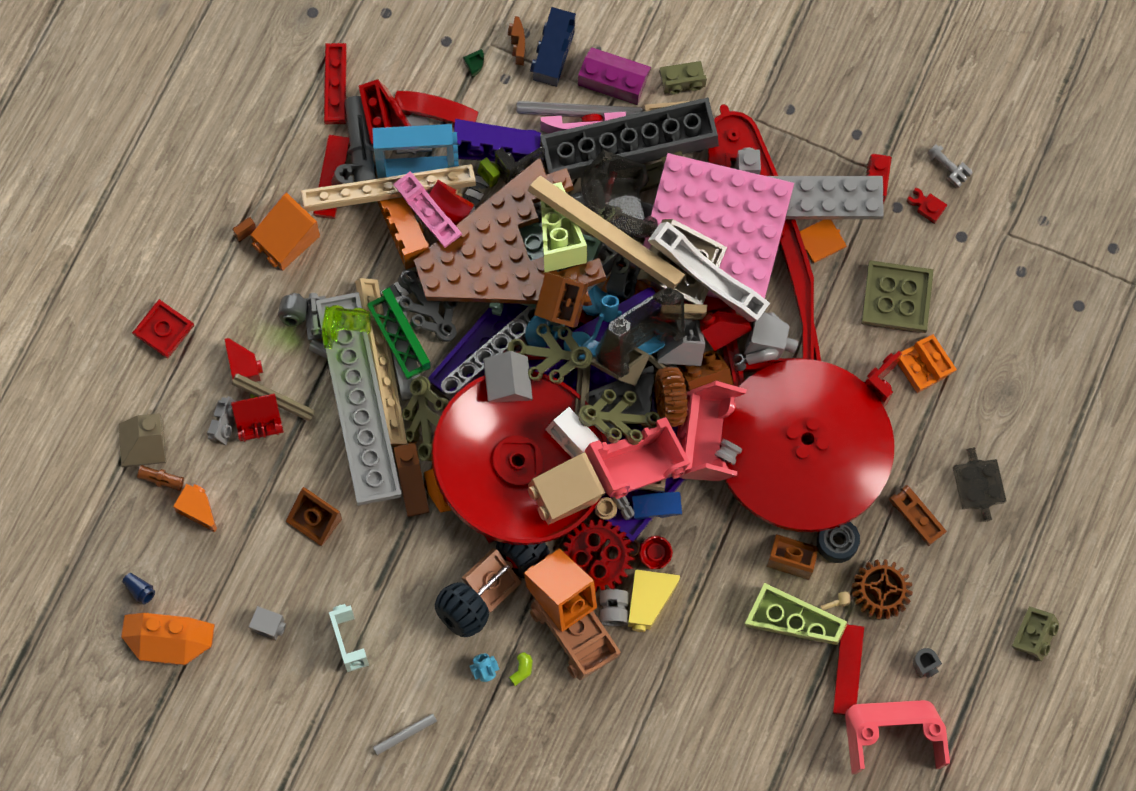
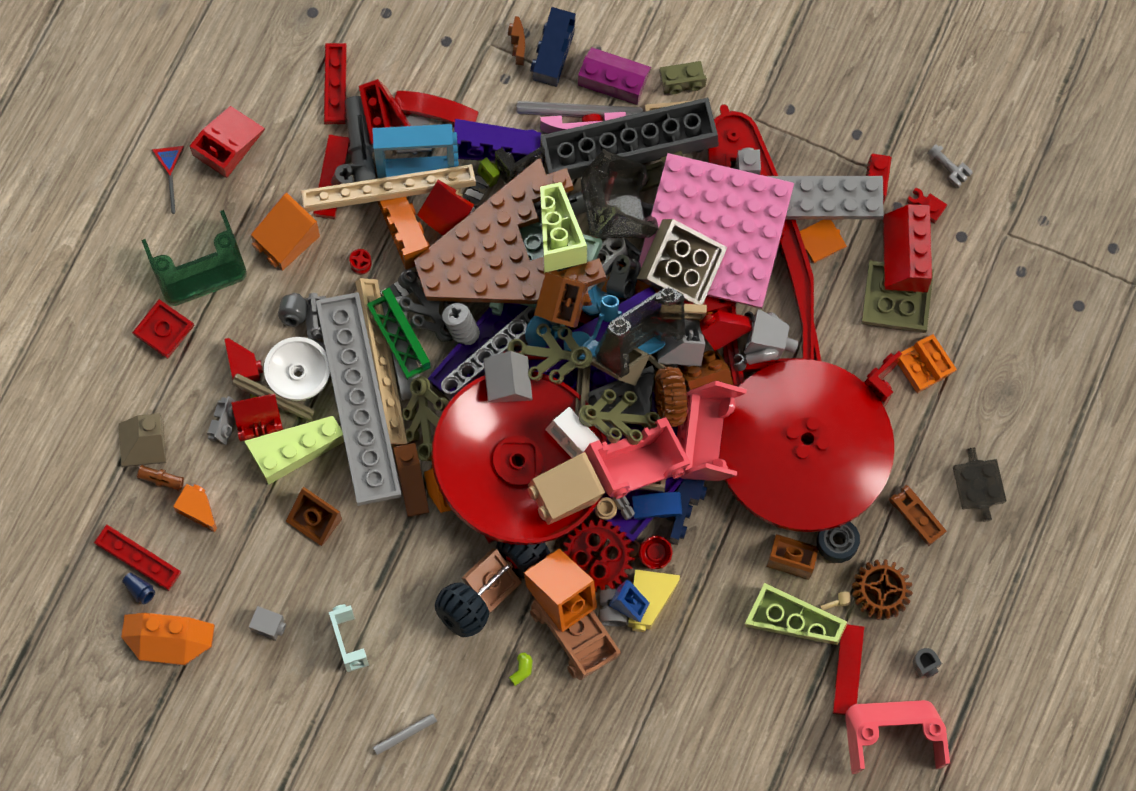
(137, 557): none -> red tile
(168, 158): none -> piece
(202, 274): none -> clear green windscreen
(226, 141): none -> red slope
(244, 229): dark orange tile -> none
(292, 356): none -> white dish
(293, 447): none -> yellowish green wedge
(347, 319): clear neon green bracket -> none
(357, 258): none -> red wheel
(427, 209): bright pink slope -> none
(461, 324): none -> light grey piece
(474, 62): dark green tile -> none
(484, 667): medium azure gear -> none
(606, 232): tan tile -> none
(629, 601): none -> blue slope
(685, 255): white arch -> none
(690, 493): none -> dark blue slope
(728, 452): light grey wheel -> none
(907, 249): none -> red slope
(1036, 633): olive bracket -> none

